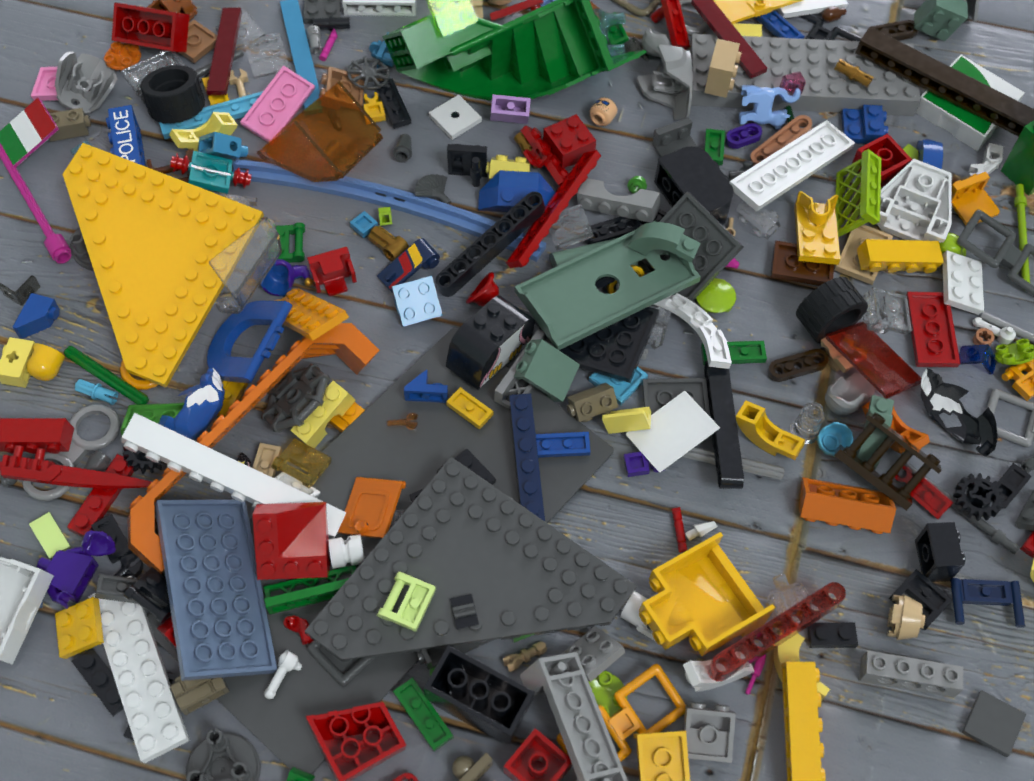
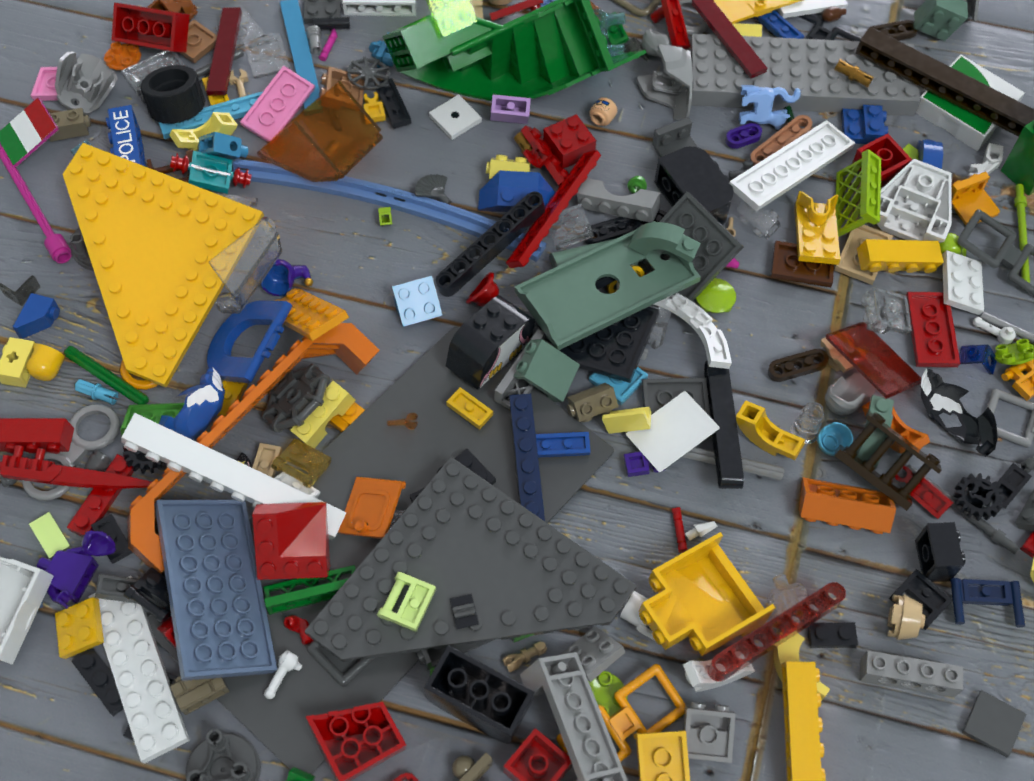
(126, 570): black bar -> none
(284, 233): green plate -> none
(331, 269): red panel -> none
(346, 551): white wheel -> none
(363, 224): dark azure plate -> none
(389, 244): pearl gold piece -> none
(403, 149): dark grey cone -> none
(409, 262): dark blue door -> none
(421, 391): blue slope -> none
(423, 714): green plate -> none
(467, 161): black plate -> none
(715, 144): green plate -> none
(723, 68): tan brick -> none
(743, 352): green plate -> none
(758, 667): dark pink piece -> none
(793, 81): clear pink slope -> none
(831, 308): black tyre -> none
(988, 335): nougat bush -> none

